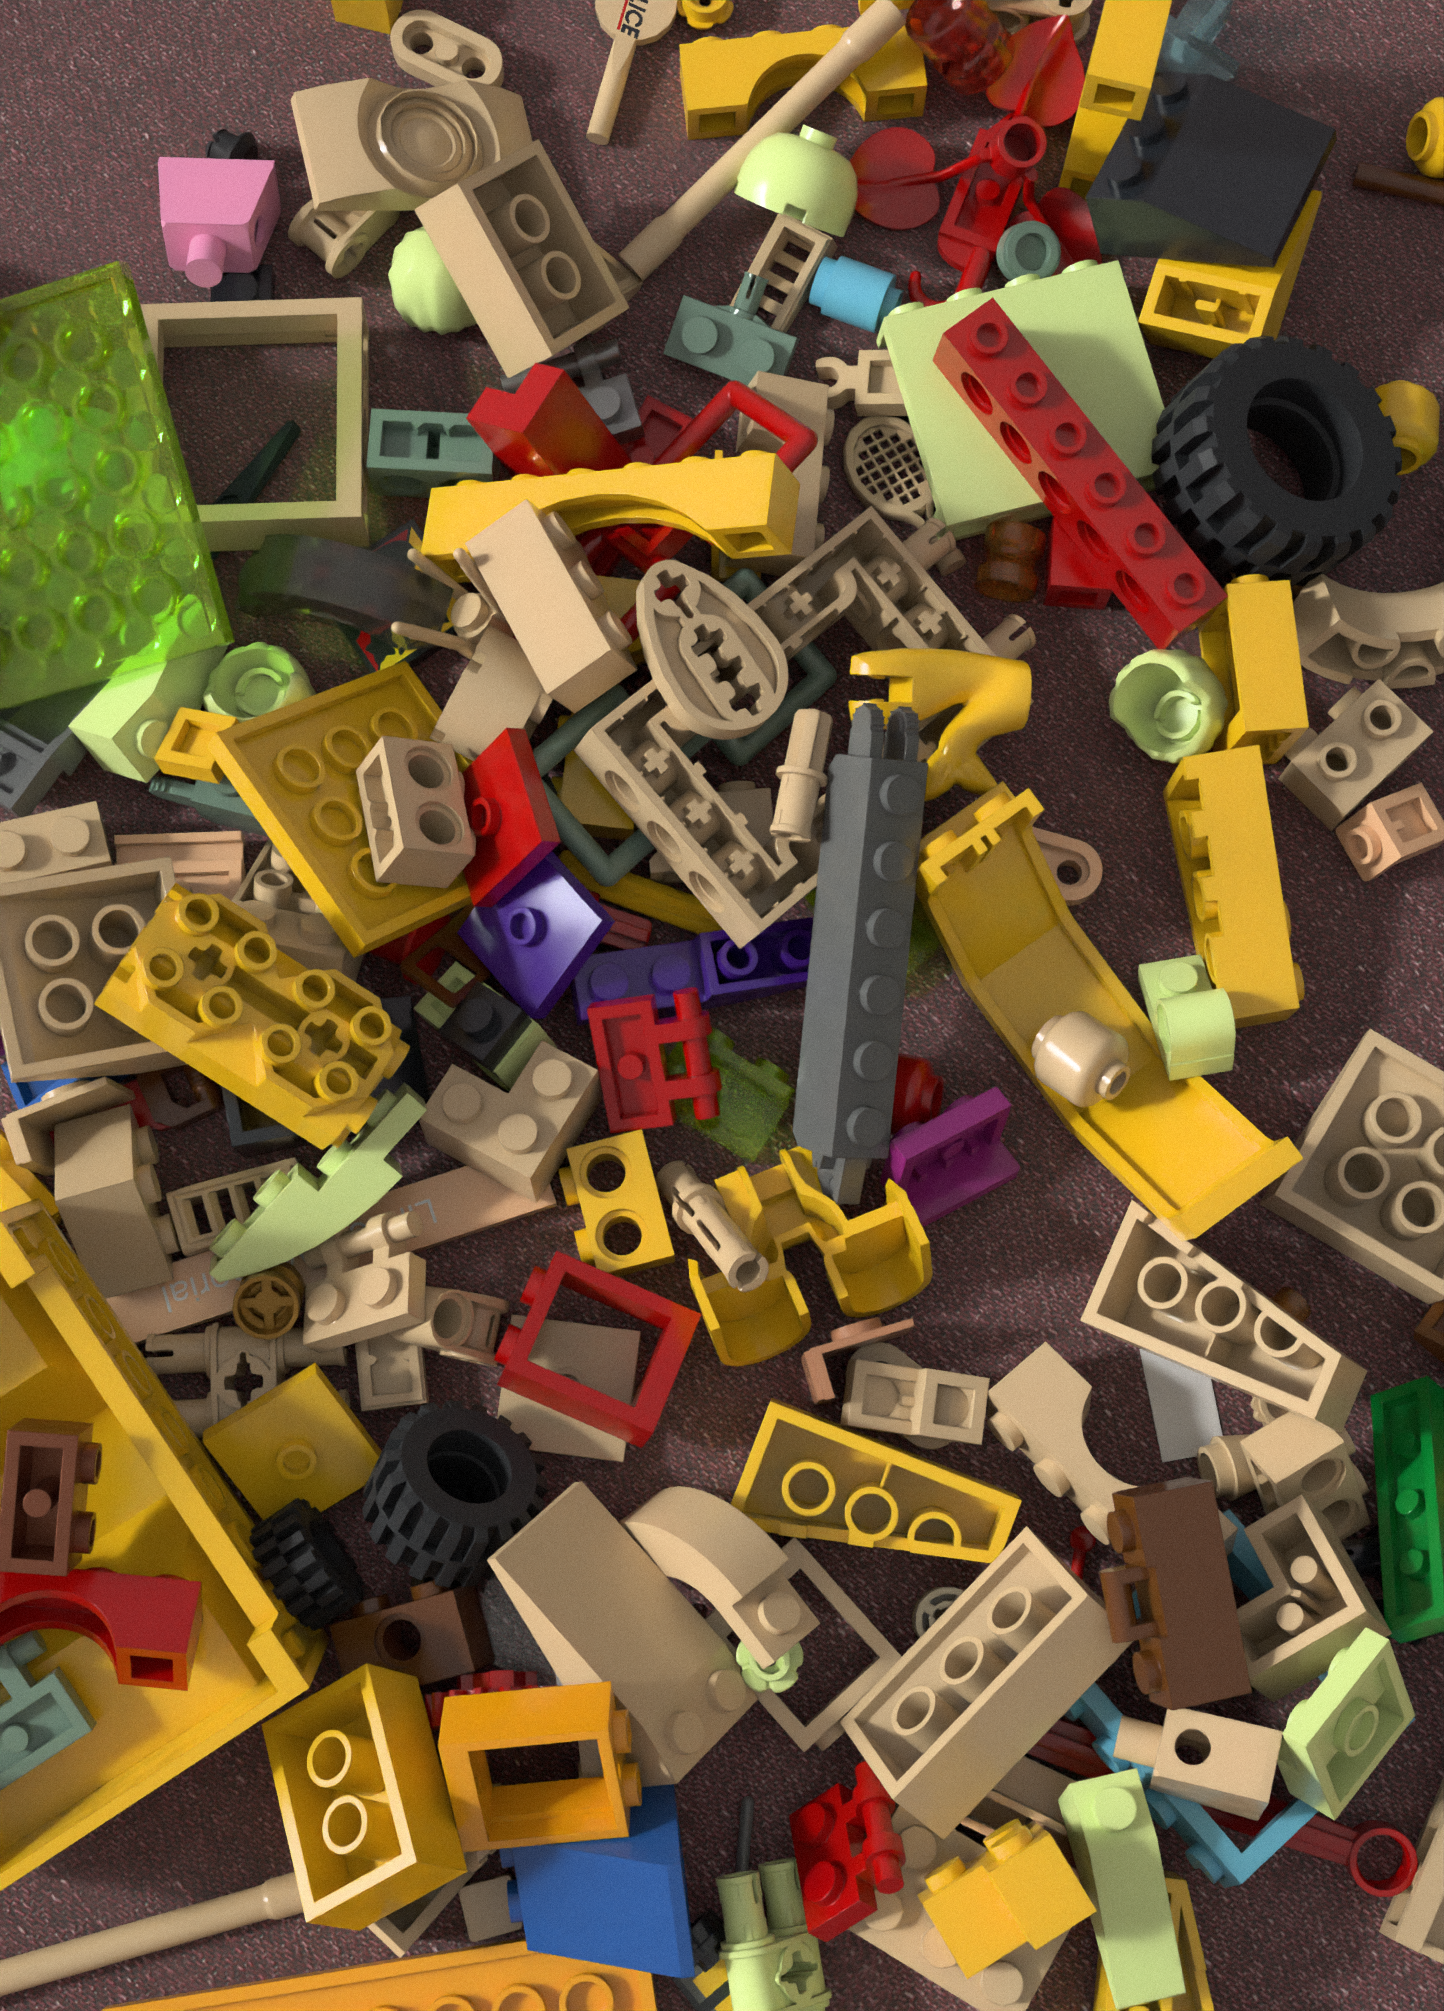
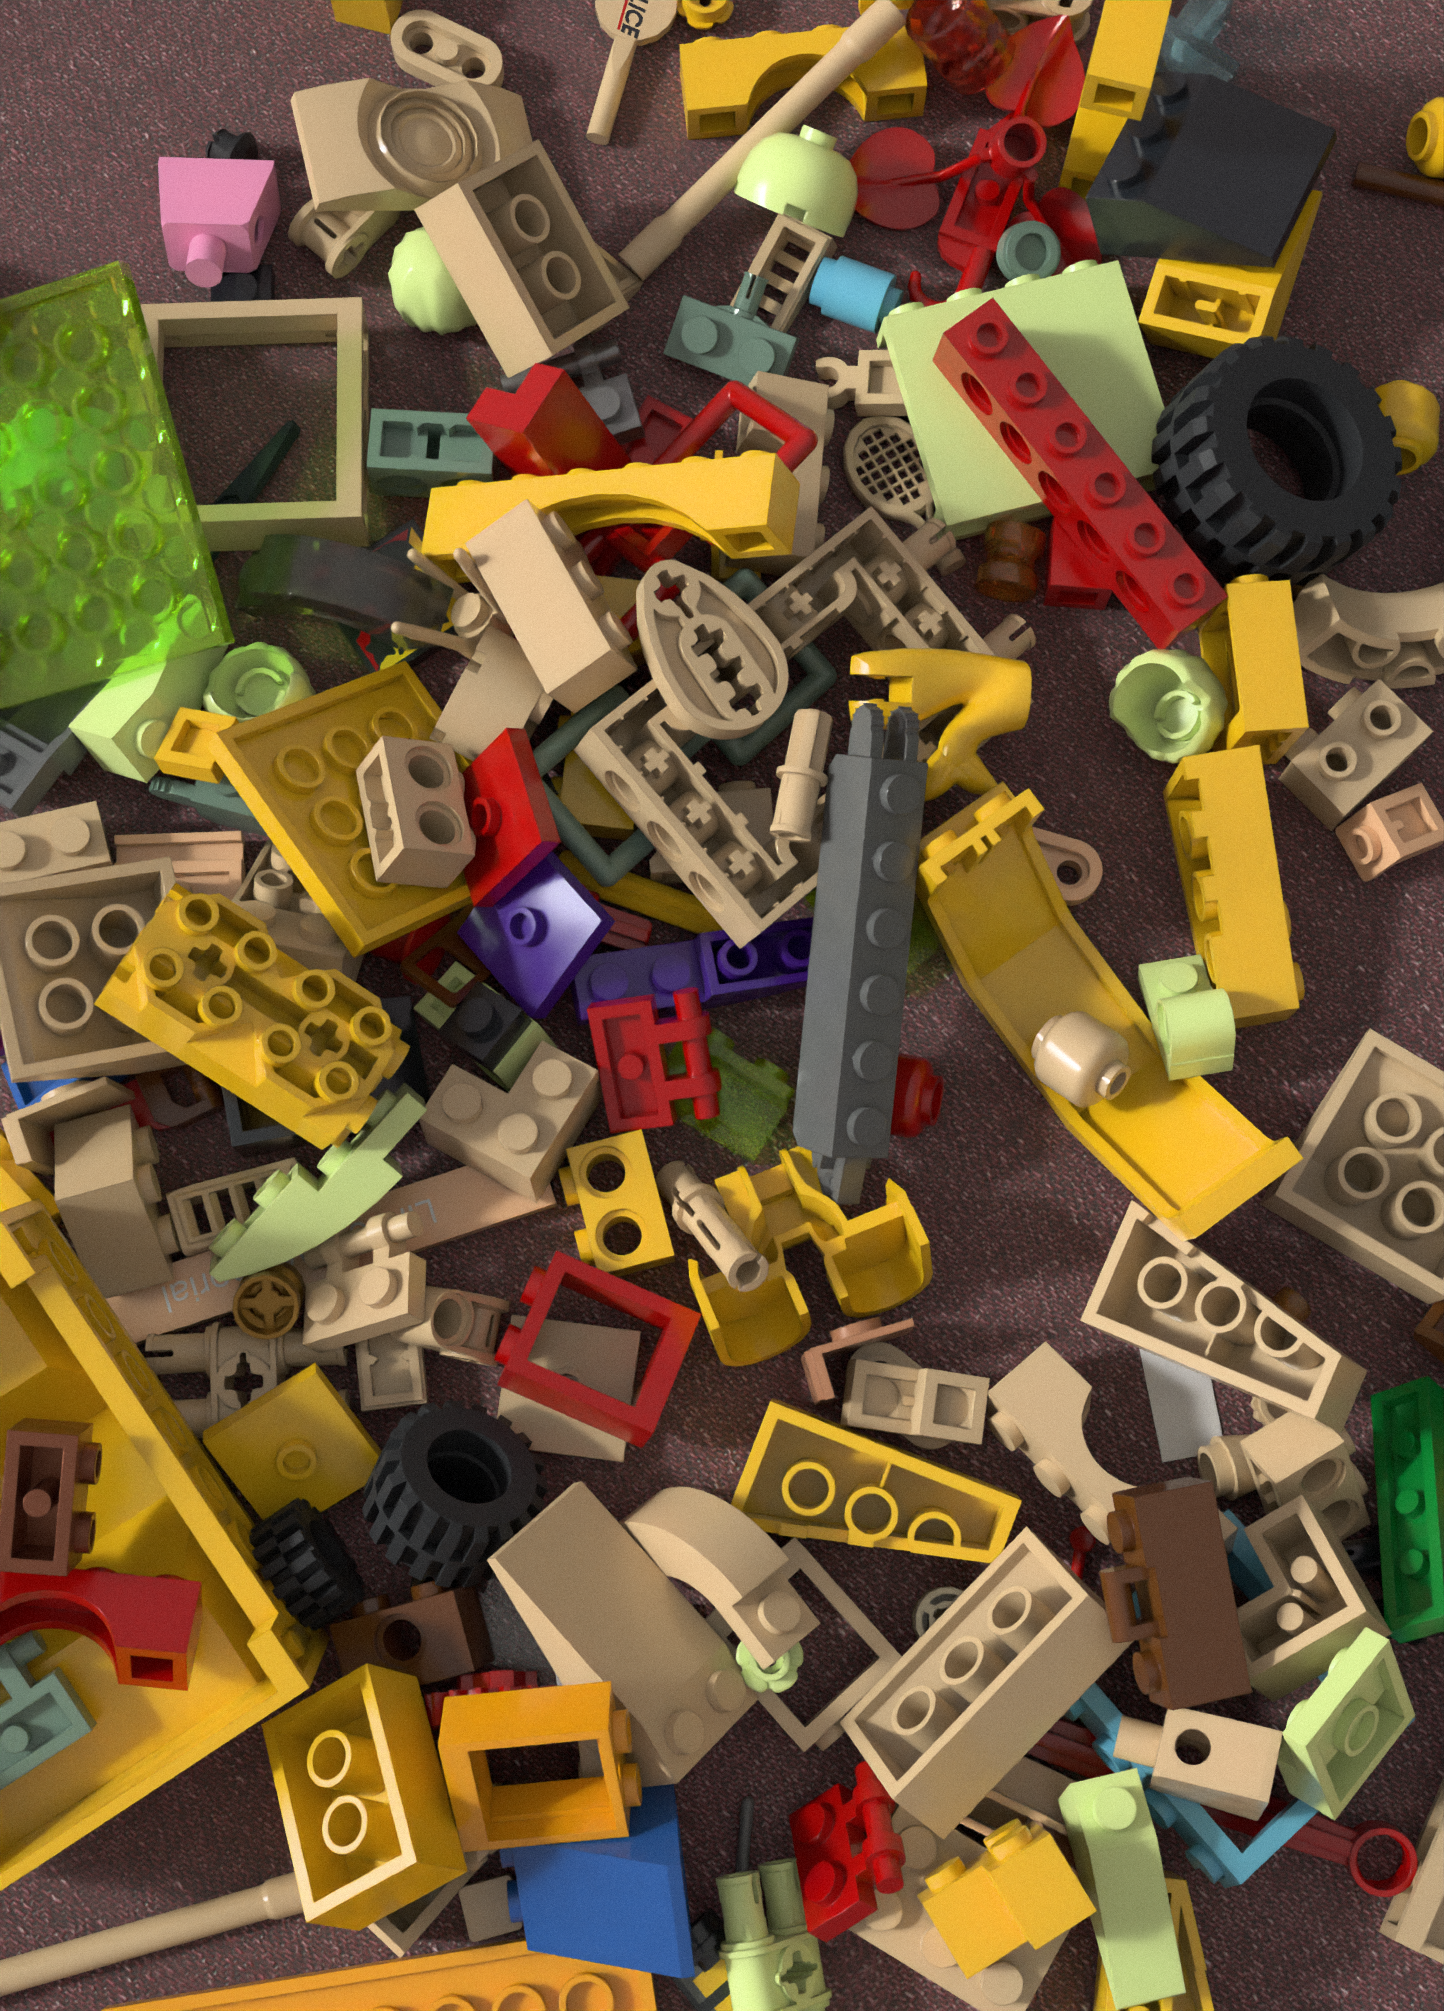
(952, 1156): magenta bracket -> none

